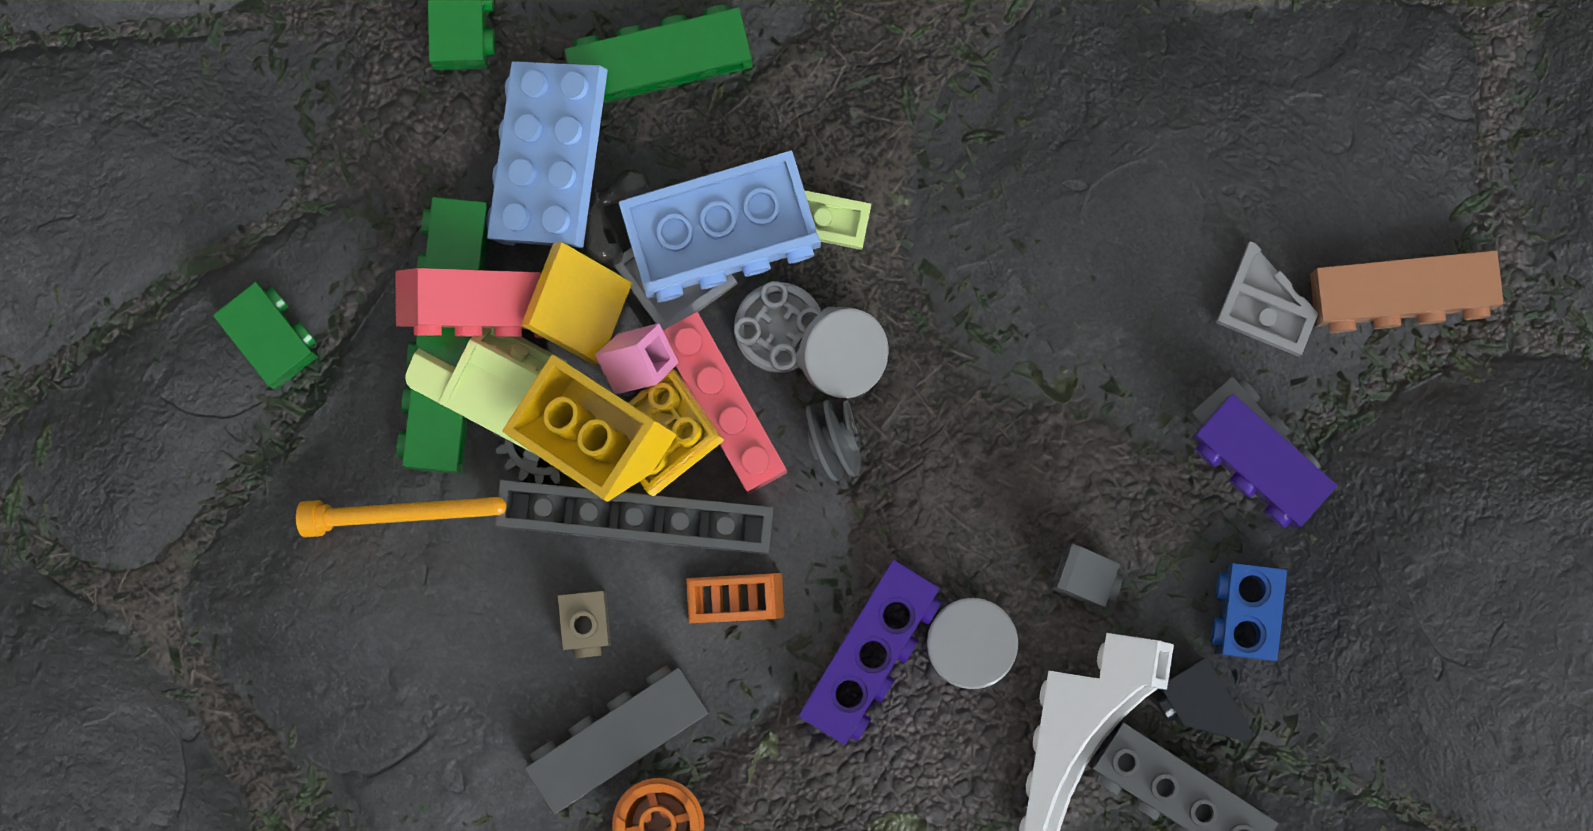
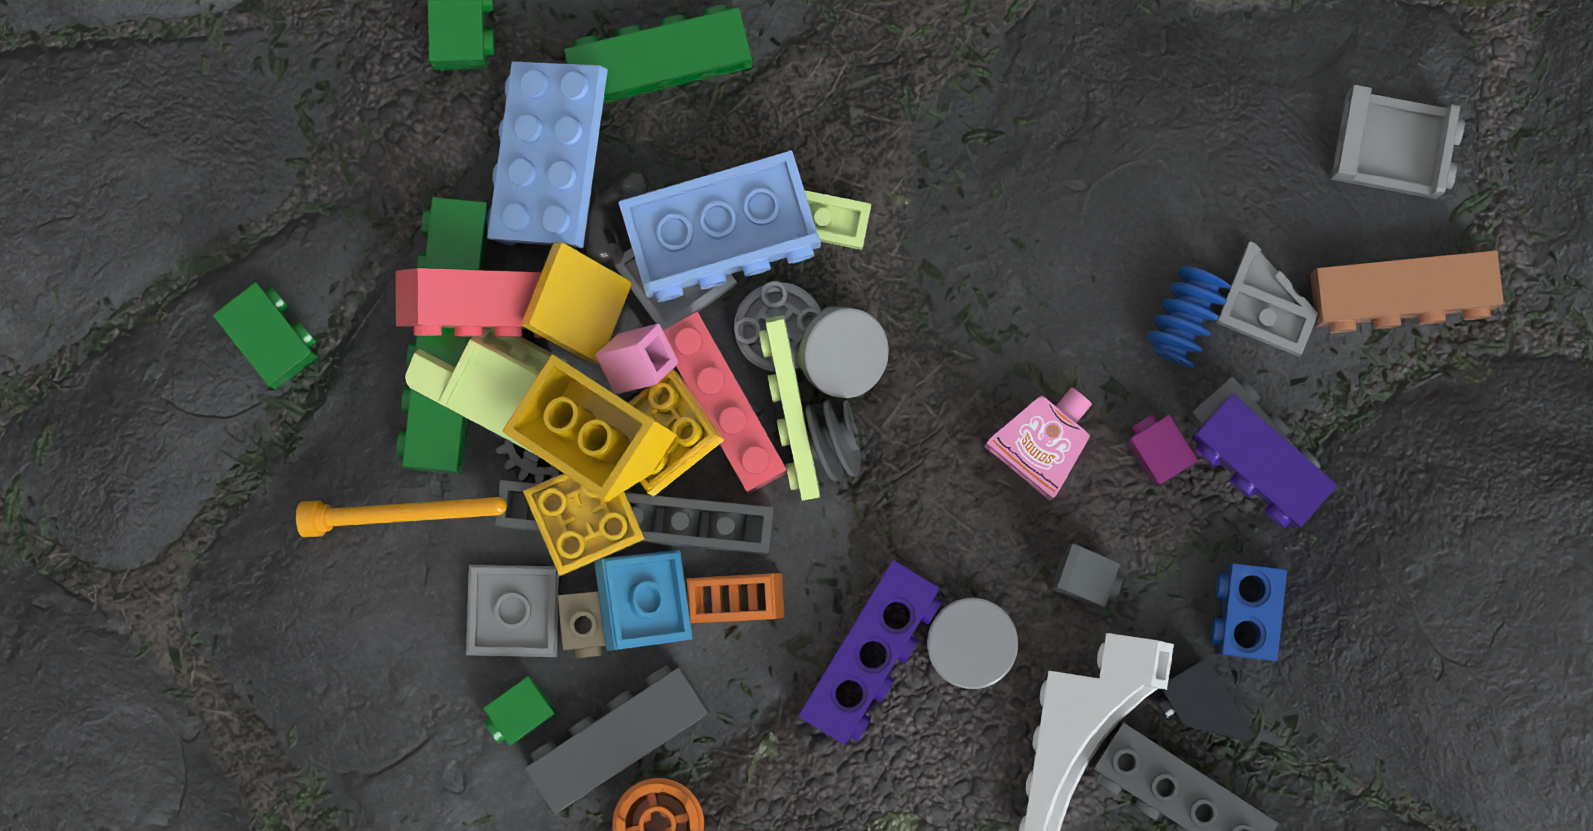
(513, 611): none -> light grey tile
(518, 712): none -> green brick
(579, 523): none -> yellow tile
(643, 600): none -> dark azure tile
(793, 427): none -> yellowish green plate
(1043, 441): none -> bright pink torso
(1160, 448): none -> magenta brick
(1186, 315): none -> blue piece
(1397, 144): none -> light grey panel

